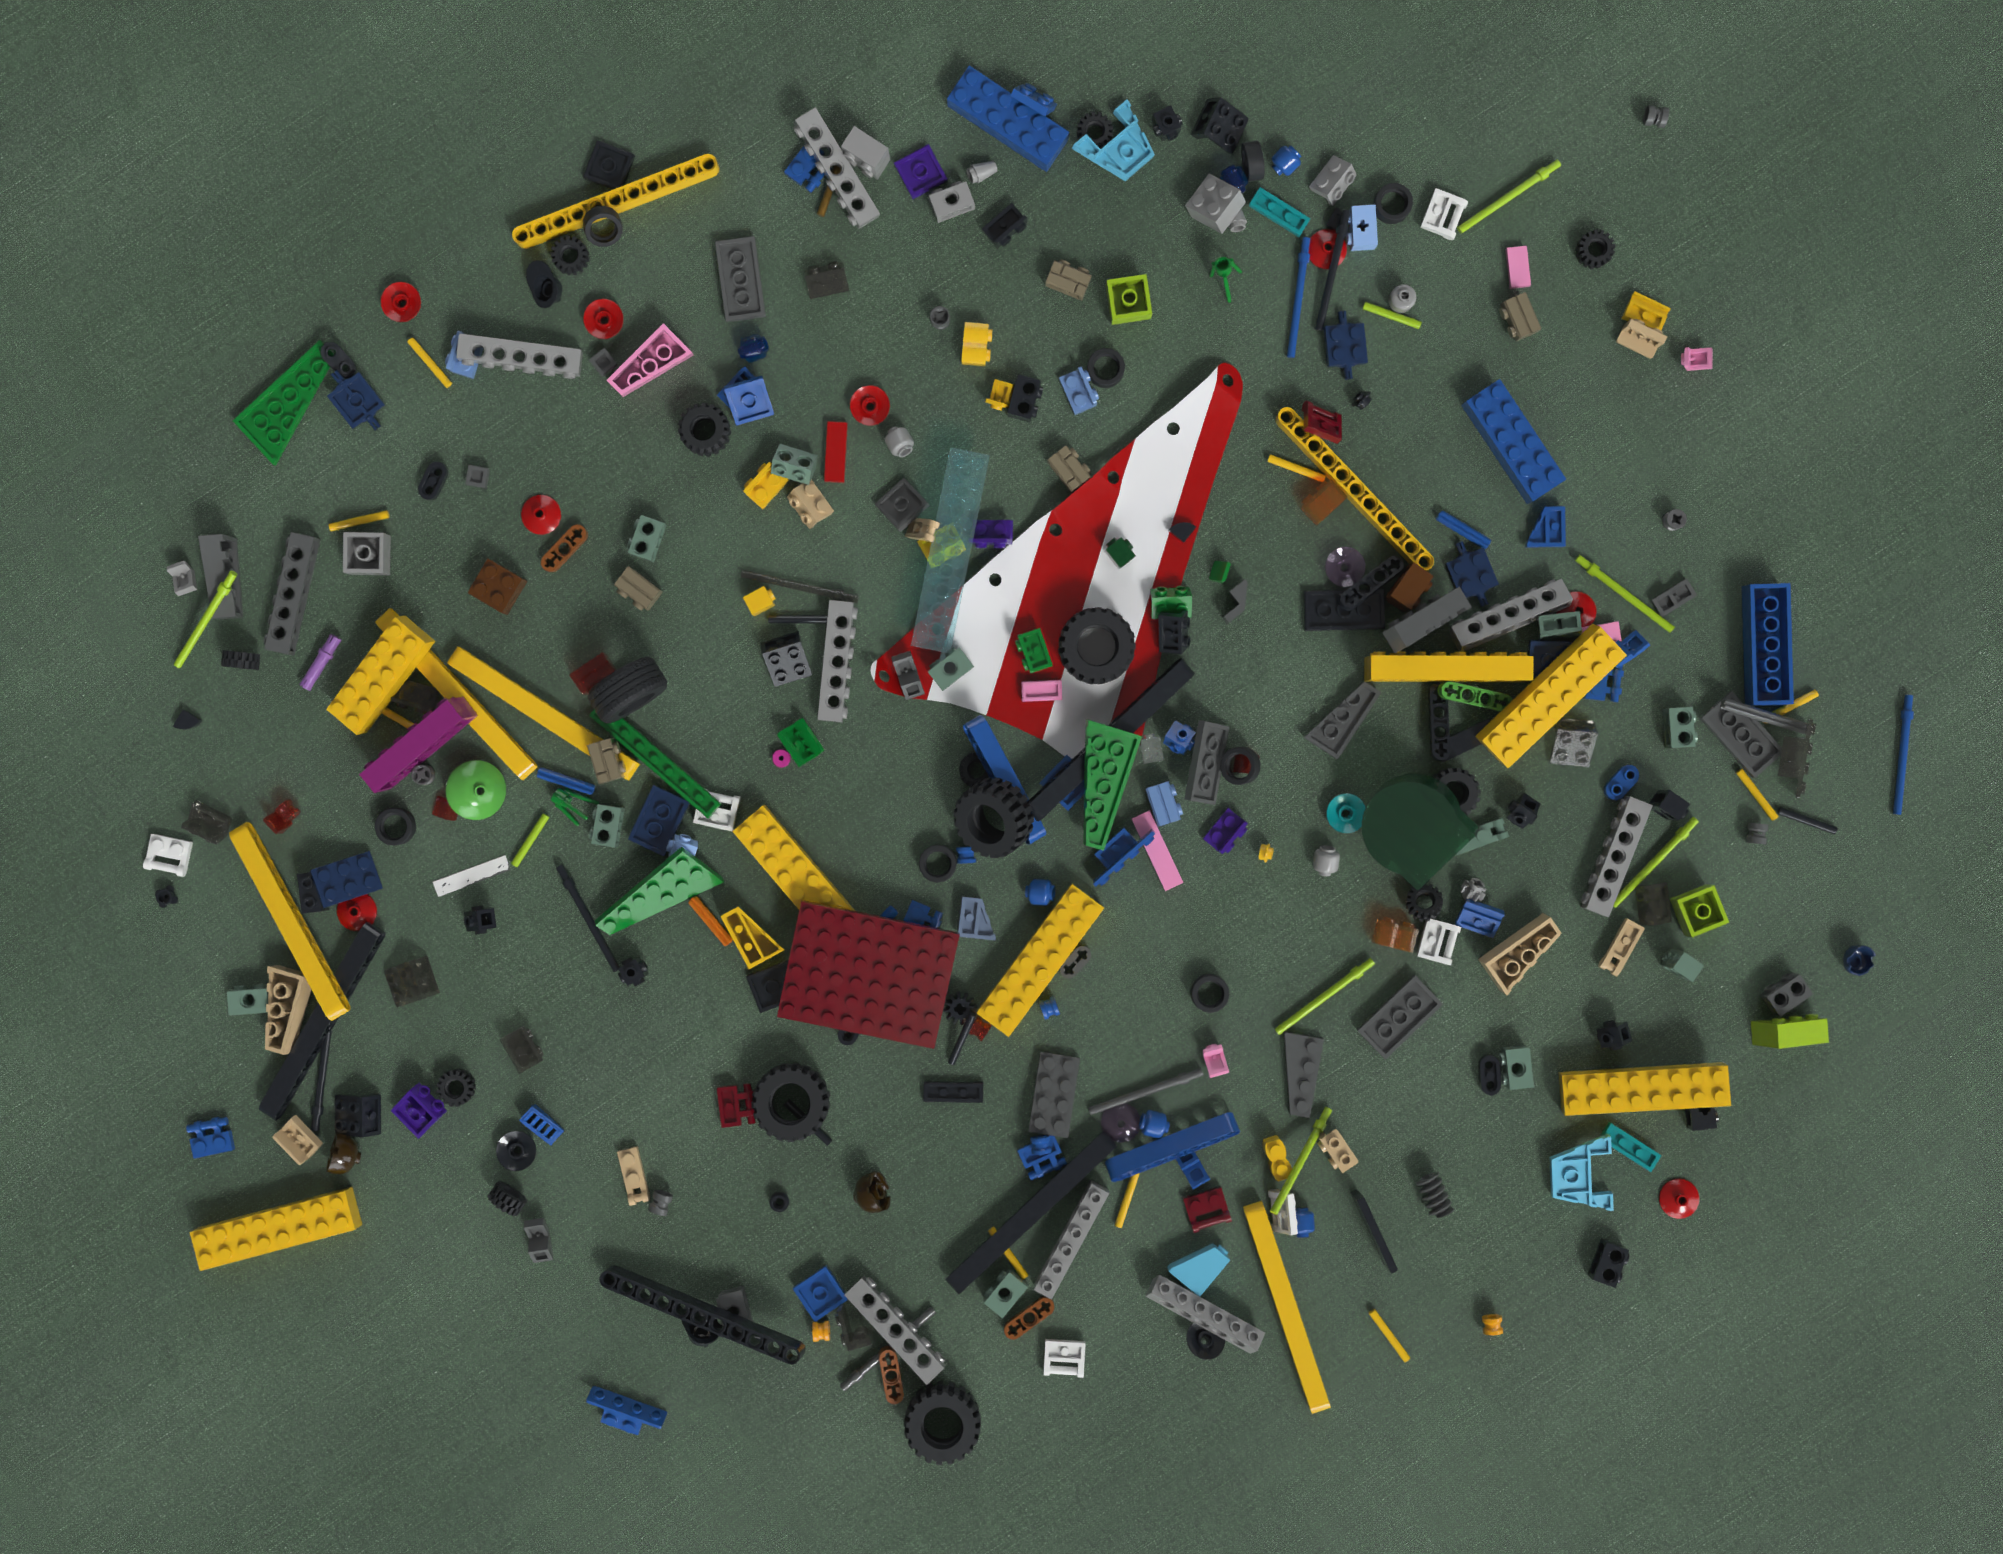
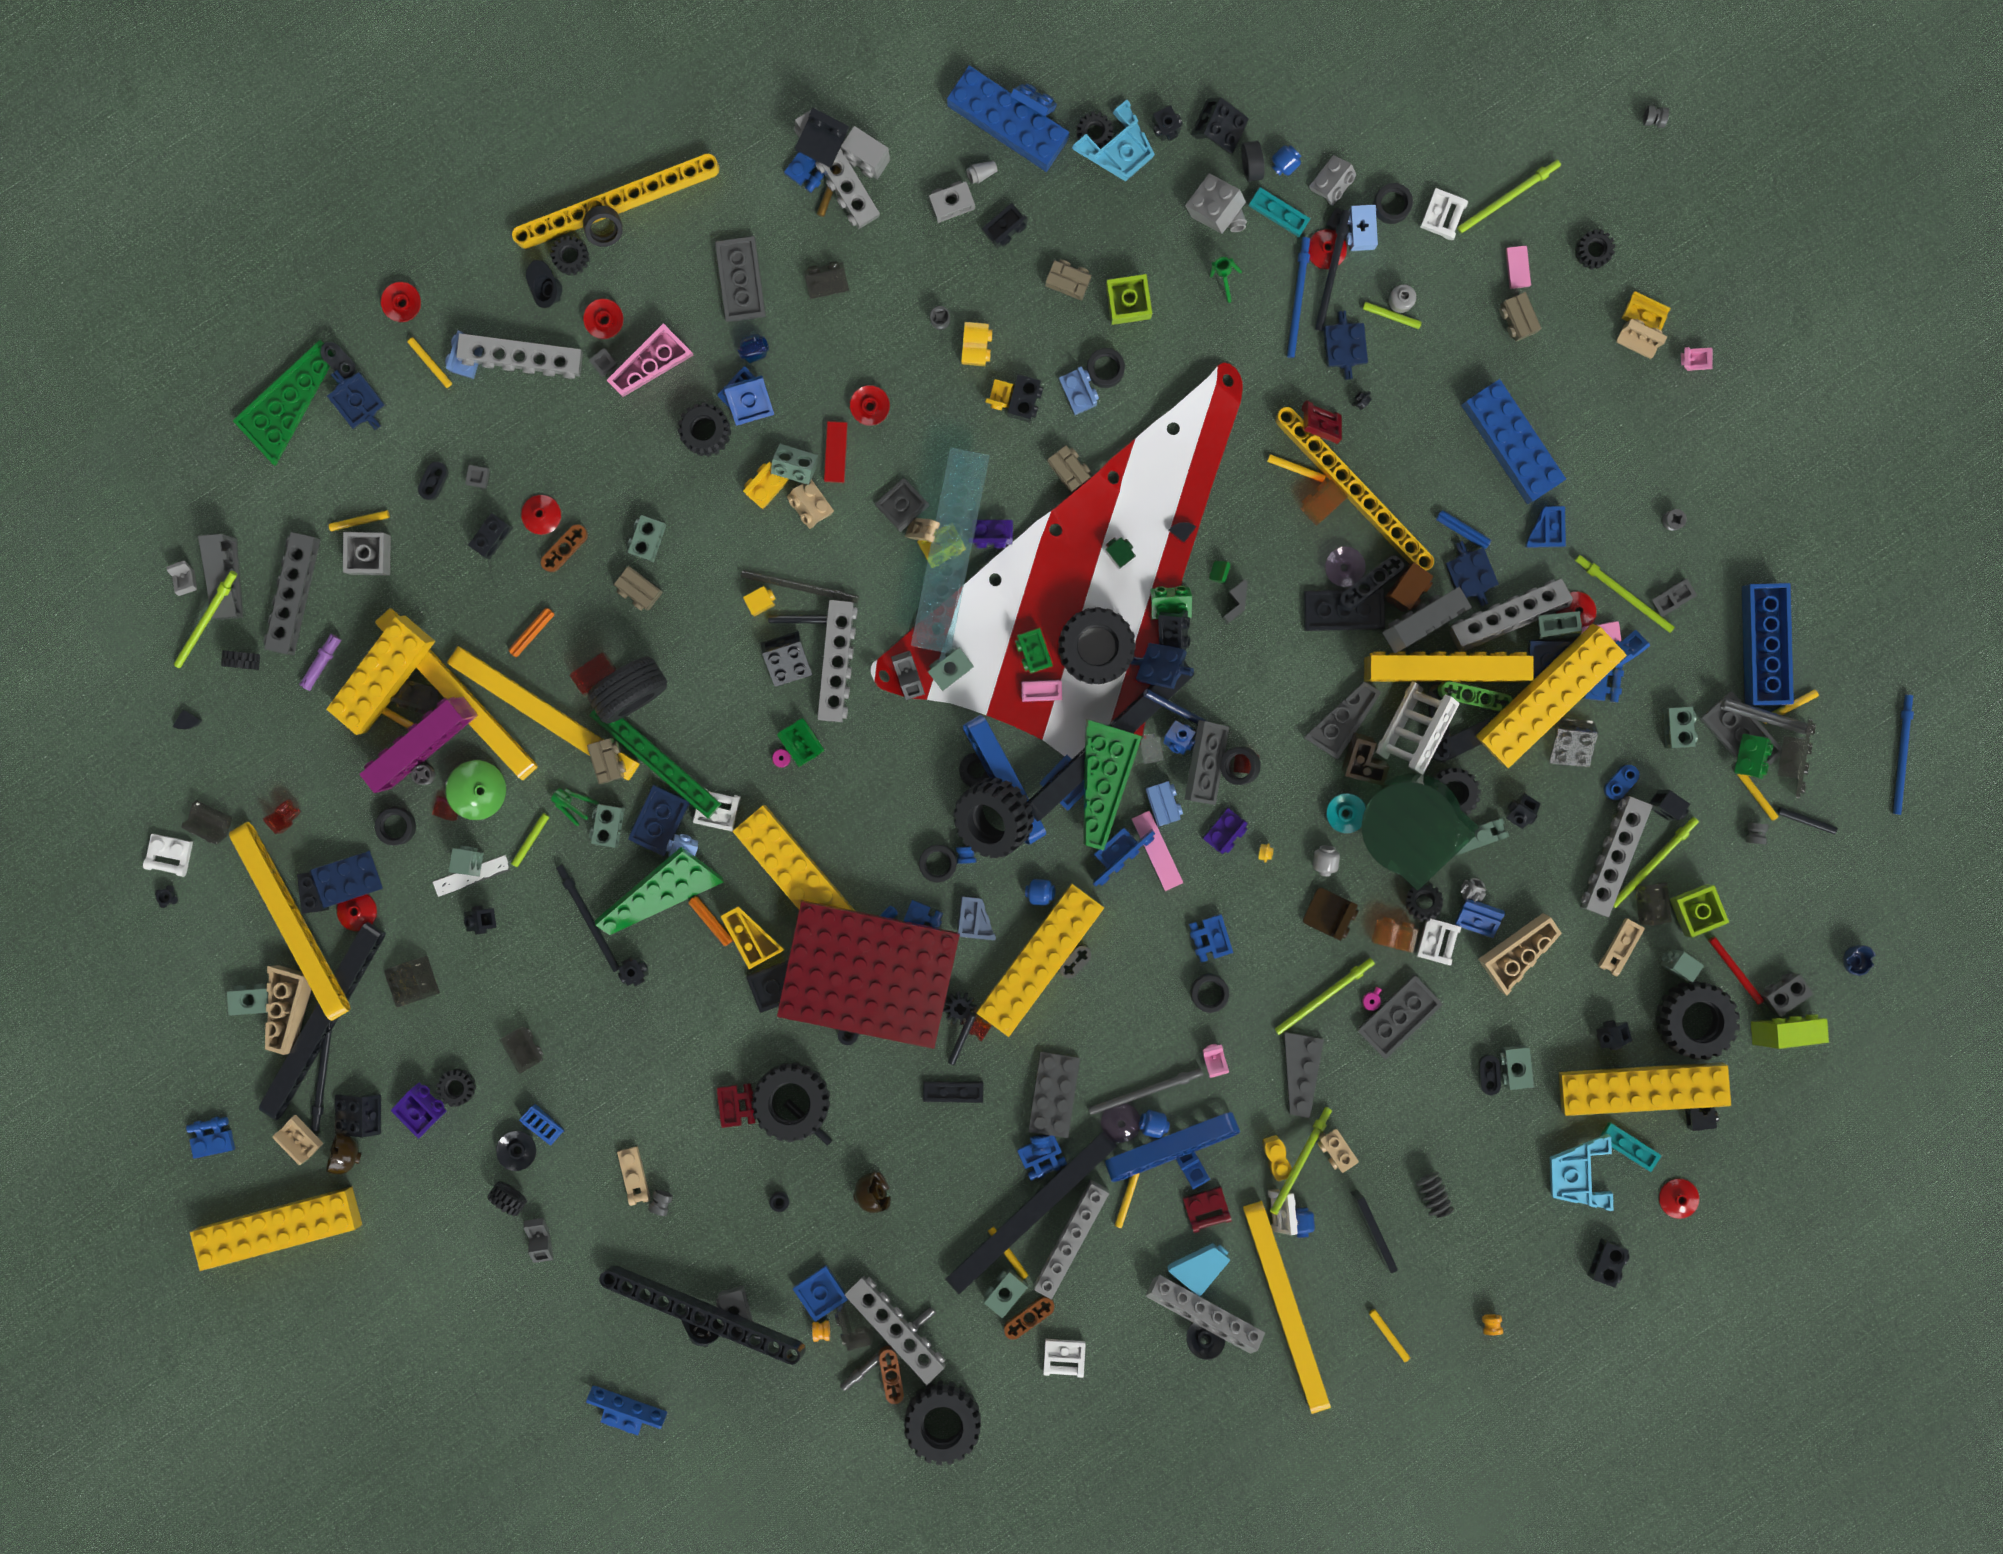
(466, 861): none -> sand green brick
(490, 536): none -> black brick
(497, 586): reddish brown brick -> none
(531, 632): none -> orange axle
(566, 781): blue axle -> none
(608, 166): black tile -> none
(821, 138): none -> black bracket
(899, 441): light grey head -> none
(920, 171): dark purple tile -> none
(1049, 1007): blue wheel -> none
(1161, 665): none -> dark blue plate
(1172, 706): none -> dark blue bar
(1217, 937): none -> blue plate
(1235, 176): clear blue head -> none
(1330, 914): none -> dark brown bracket
(1361, 764): none -> dark brown brick
(1376, 999): none -> dark pink piece
(1433, 734): none -> white fence
(1722, 1027): none -> black tyre
(1736, 970): none -> red bar
(1753, 756): none -> green bracket

